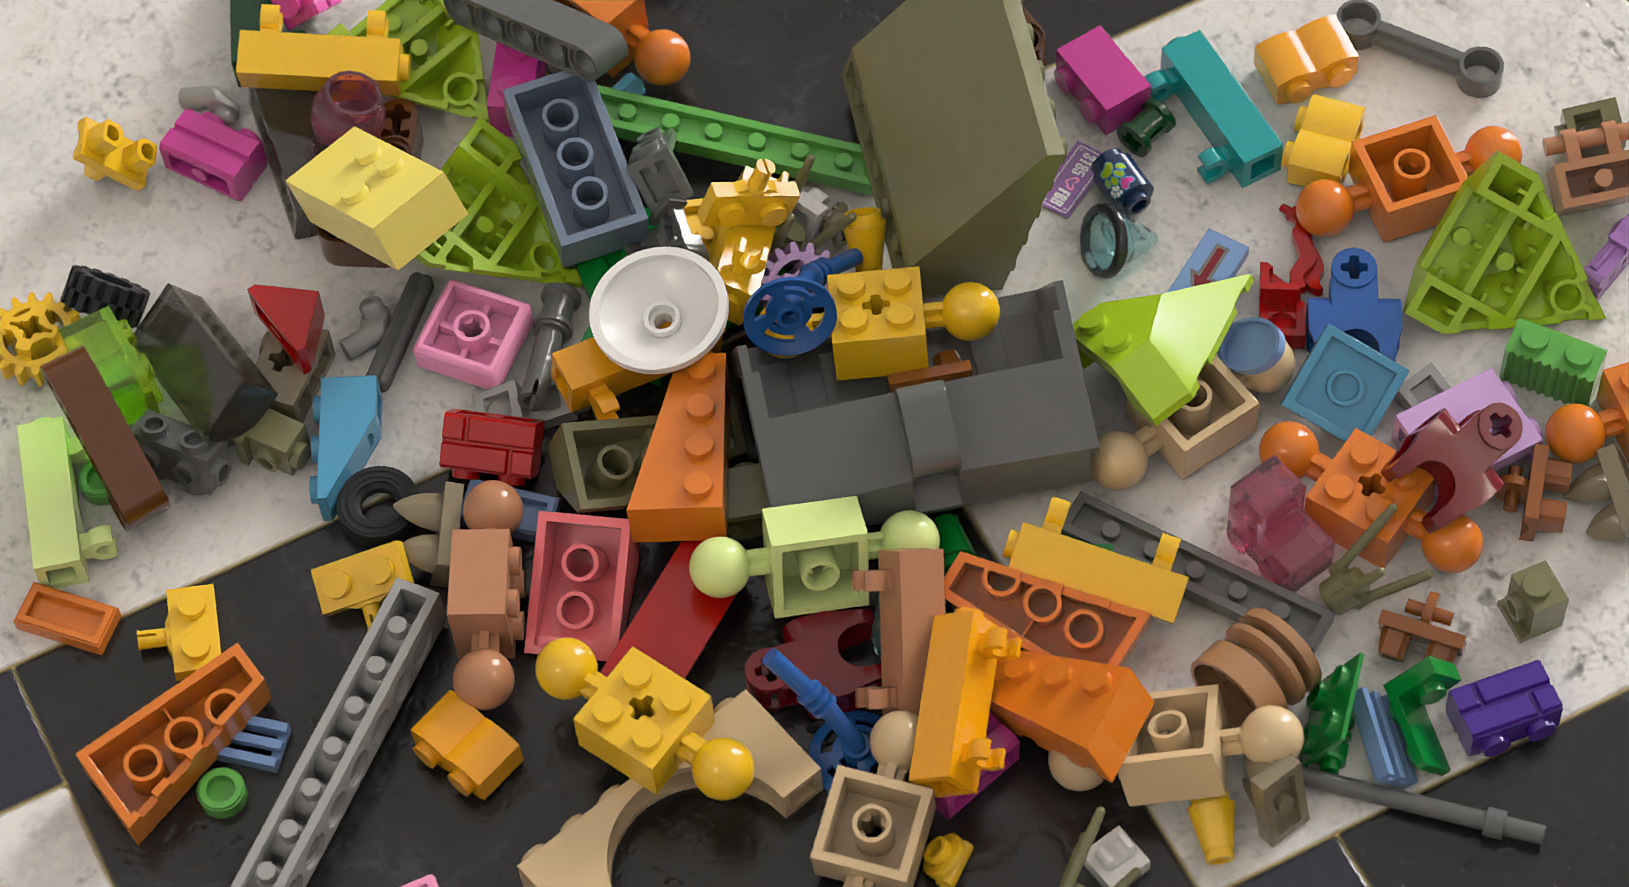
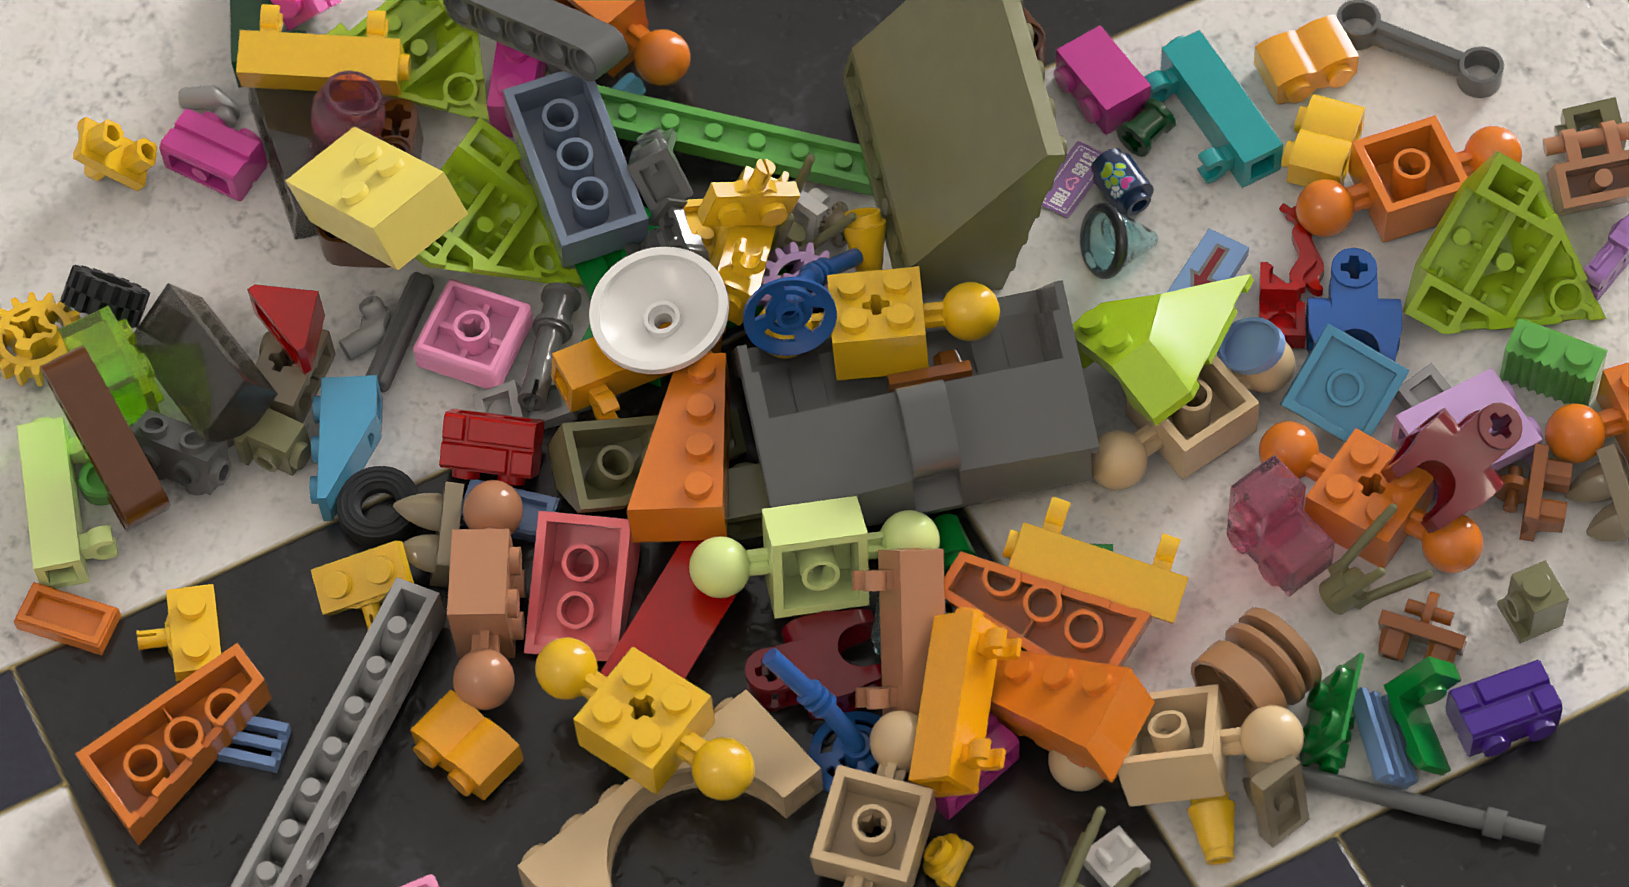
(222, 793): bright green tile -> none
(1211, 579): dark grey plate -> none

